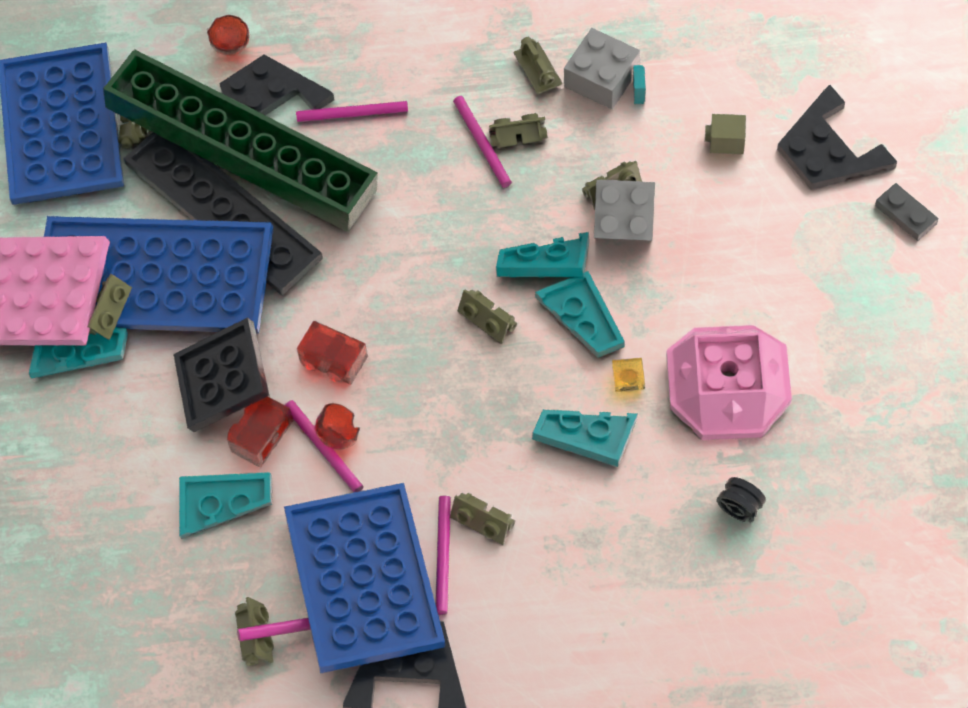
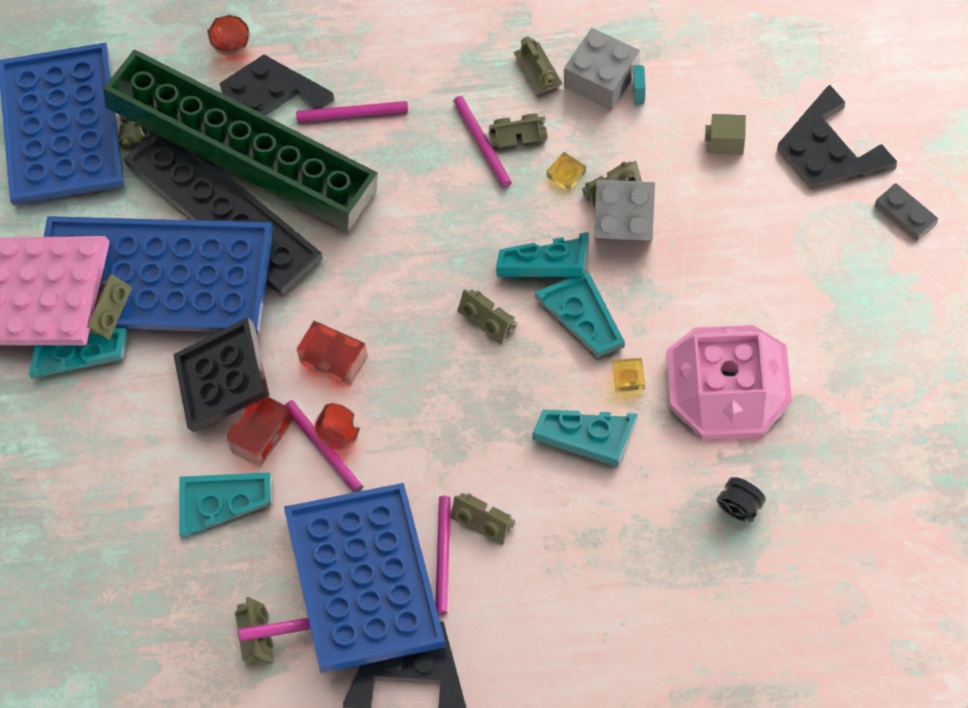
(566, 171): none -> clear yellow plate

